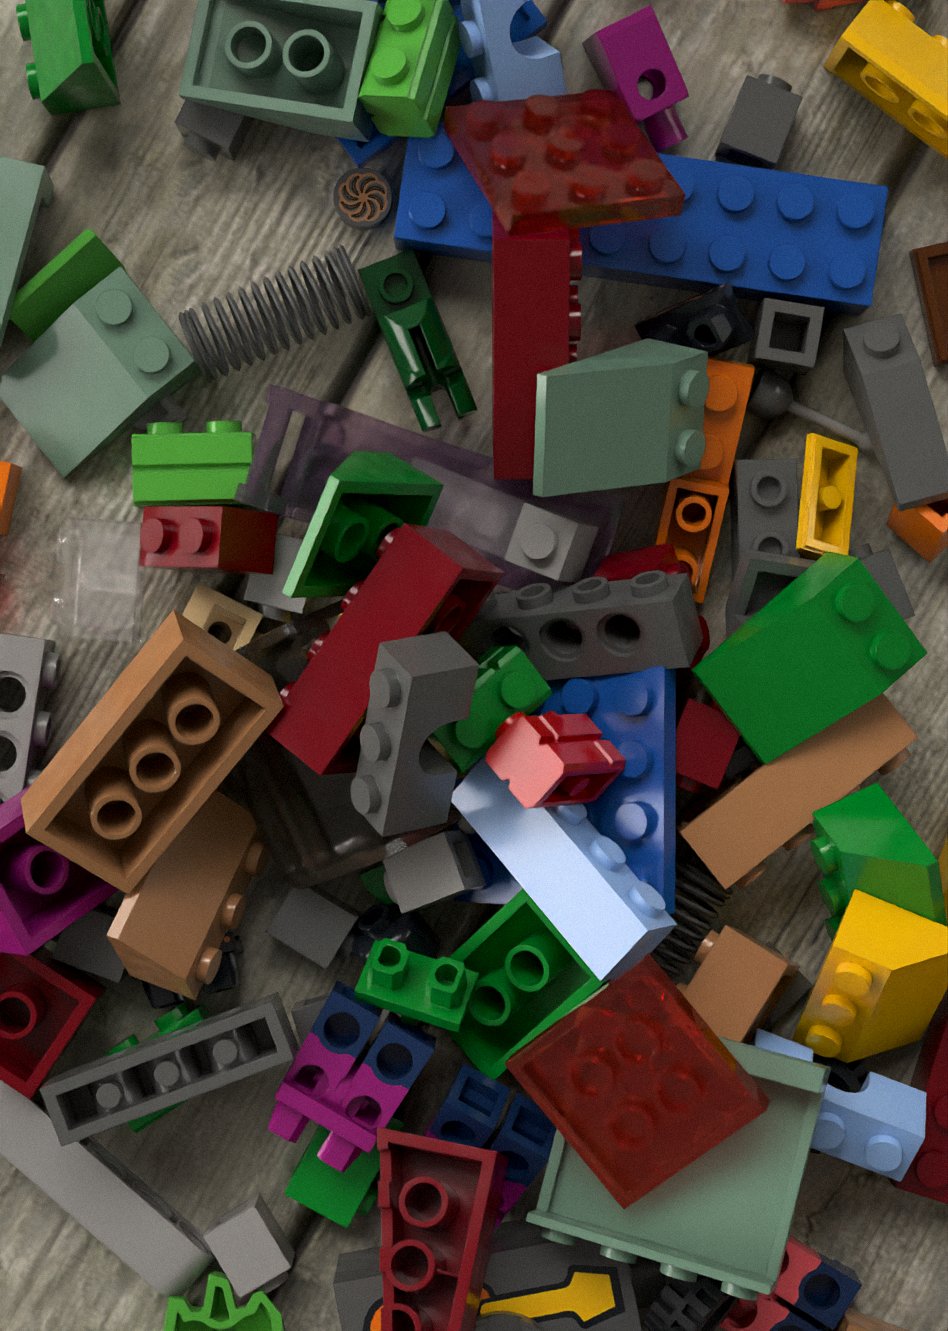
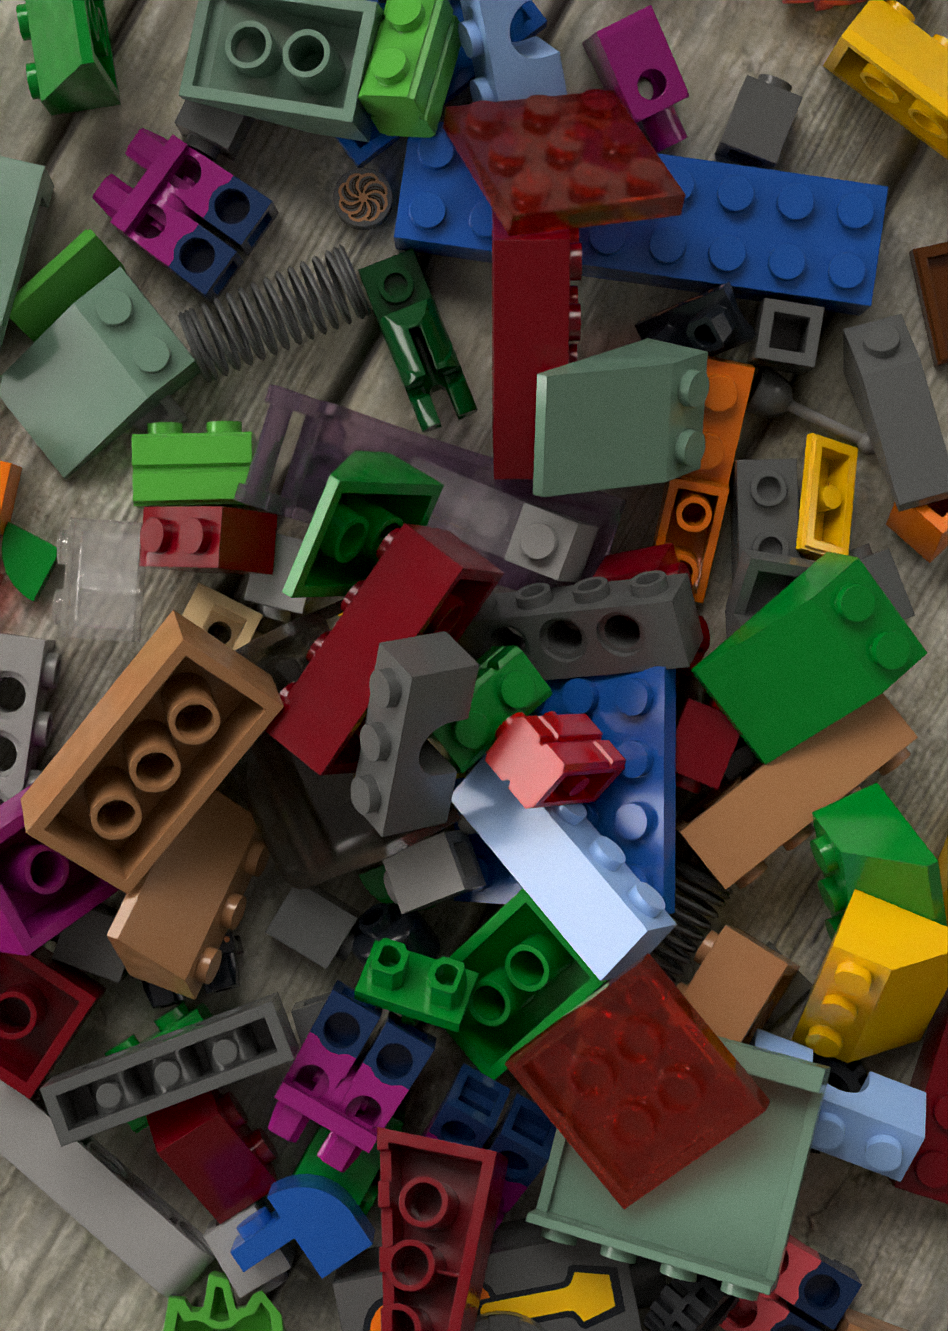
(27, 560): none -> green tile
(170, 198): none -> hips
(215, 1152): none -> dark red brick
(313, 1212): none -> blue brick

